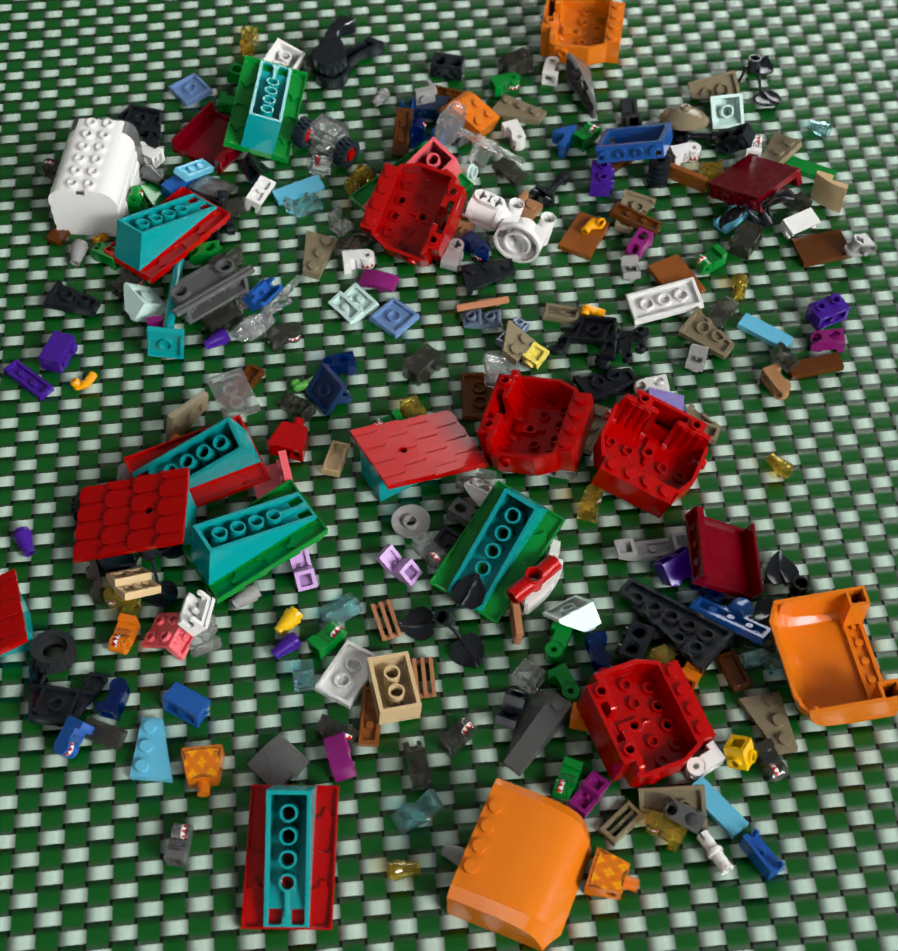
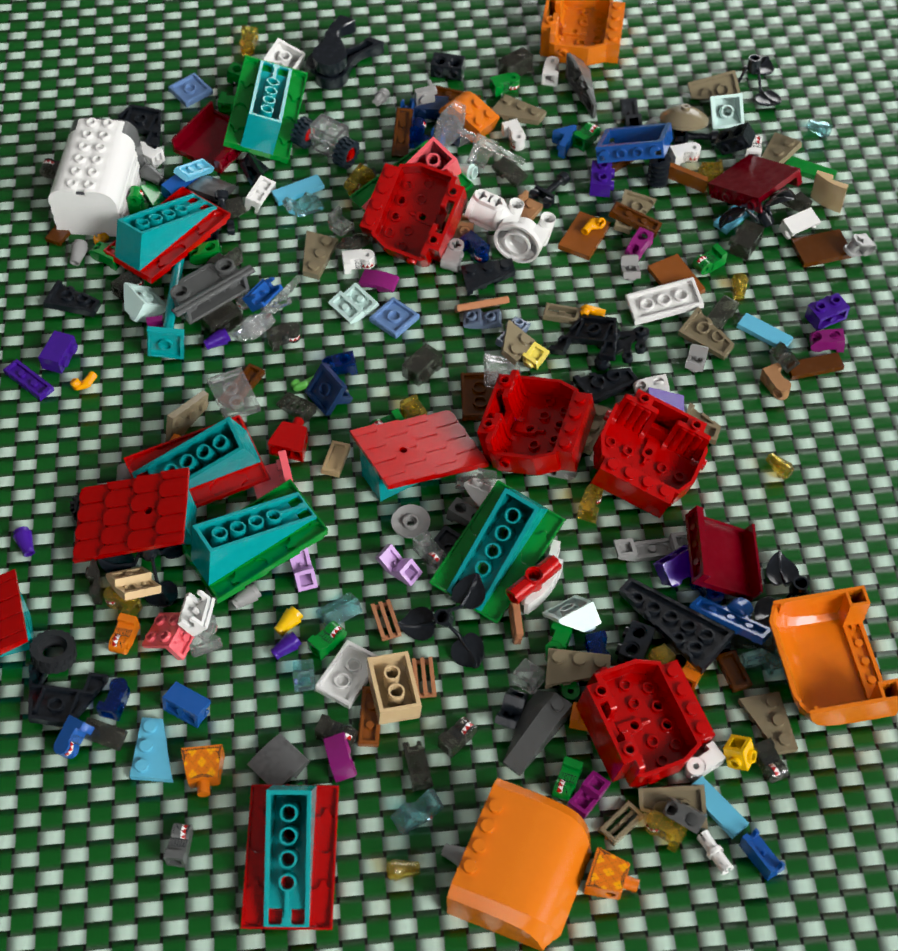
(318, 165): clear head -> none
(572, 666): none -> dark tan wing

